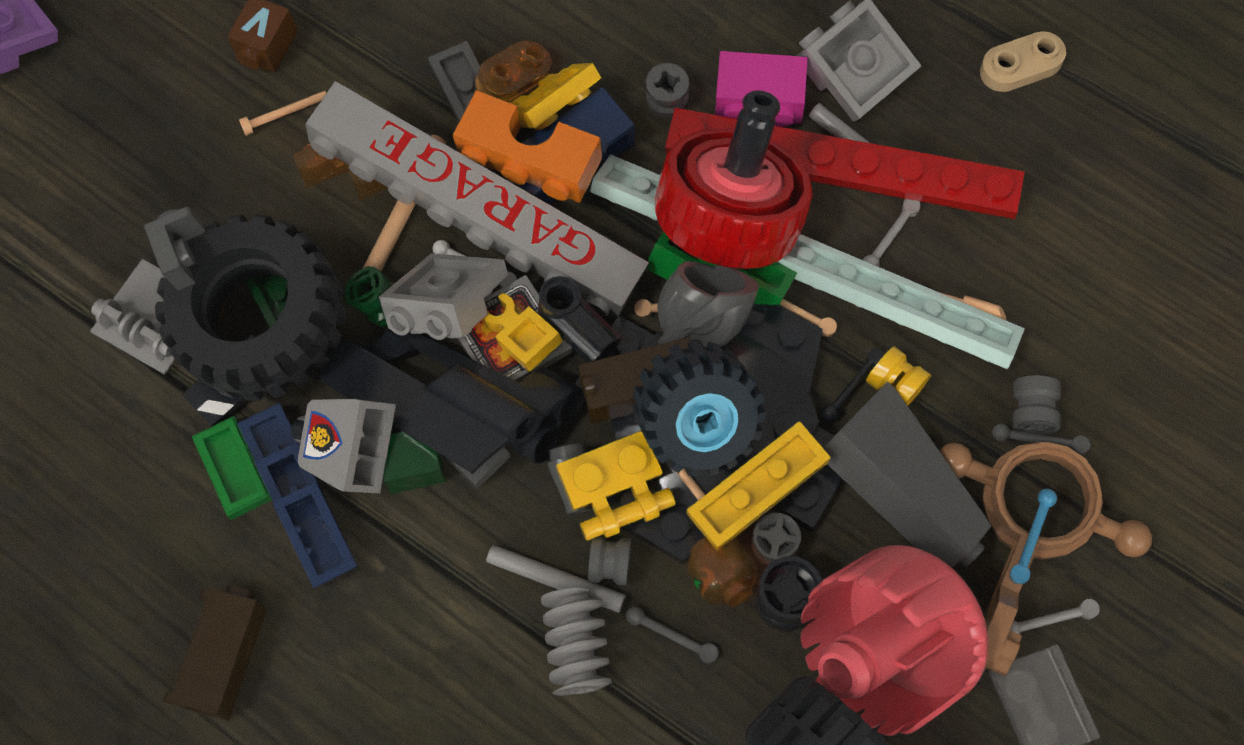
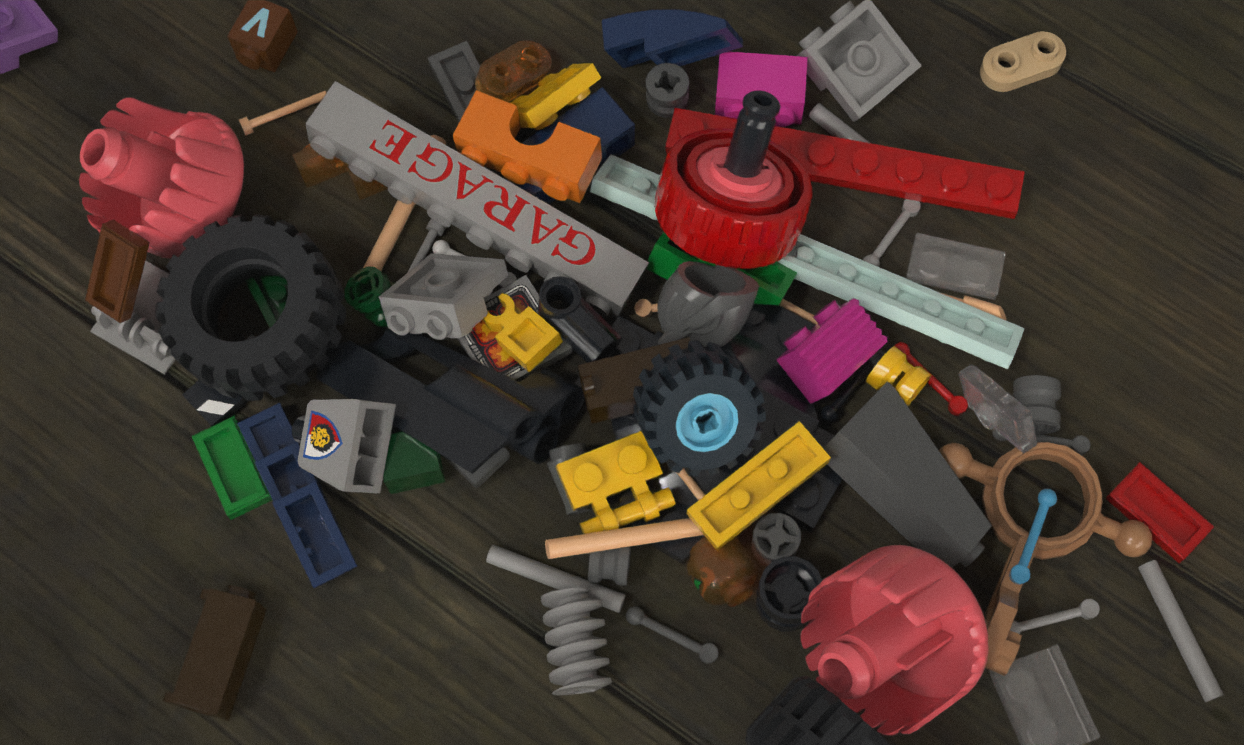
(117, 271): none -> reddish brown tile
(161, 173): none -> coral piece
(169, 244): dark grey bracket -> none
(434, 230): none -> light grey piece
(621, 538): none -> light nougat bar
(667, 37): none -> dark blue slope
(831, 350): none -> dark pink brick
(955, 266): none -> clear plate
(956, 404): none -> red hinge
(998, 408): none -> clear plate
(1170, 519): none -> red tile
(1180, 631): none -> light grey bar

